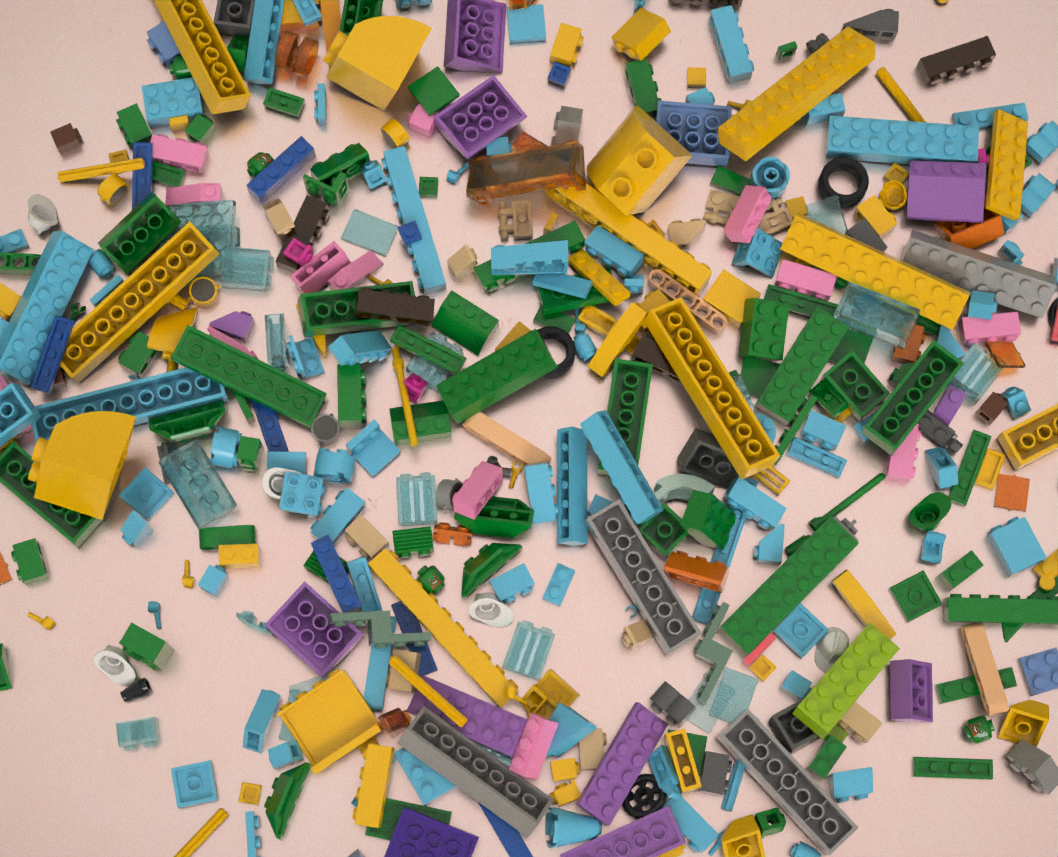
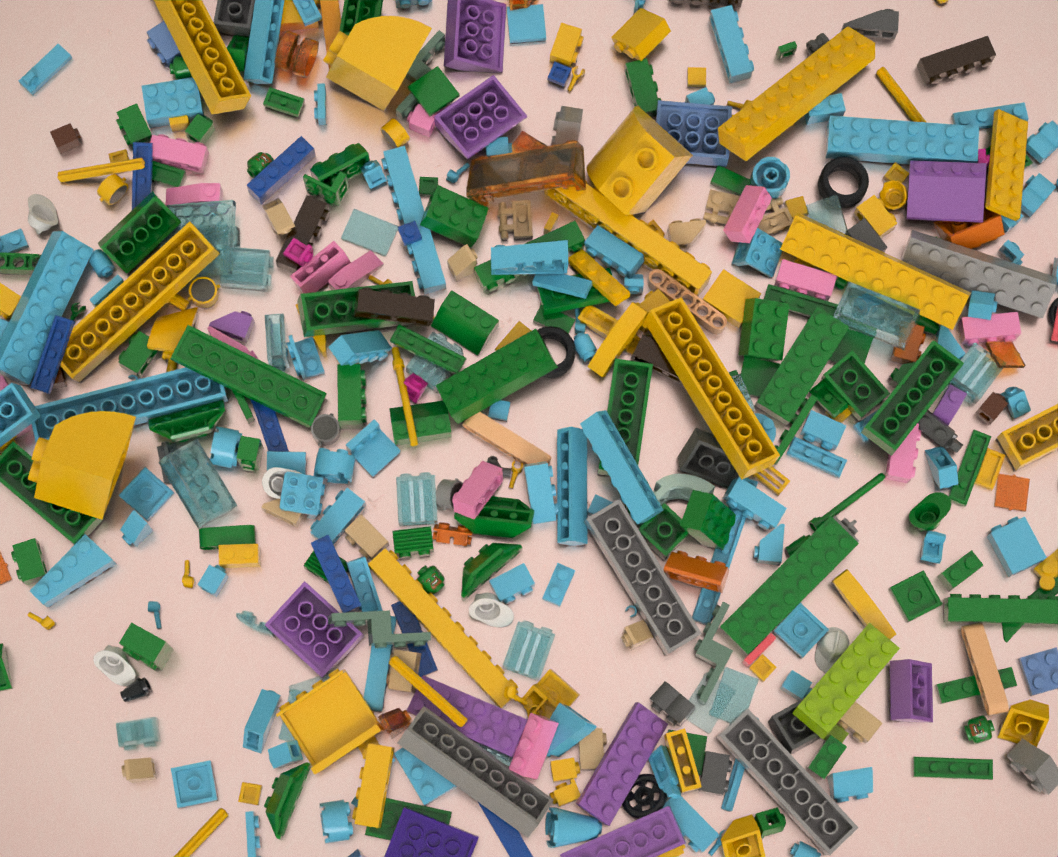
(45, 69): none -> medium azure hinge
(72, 571): none -> medium azure wedge
(139, 770): none -> tan slope
(289, 517): none -> tan slope
(335, 821): none -> medium azure brick
(418, 70): none -> sand green bracket
(454, 216): none -> green brick
(499, 410): none -> medium azure tile
(575, 77): none -> yellow hand

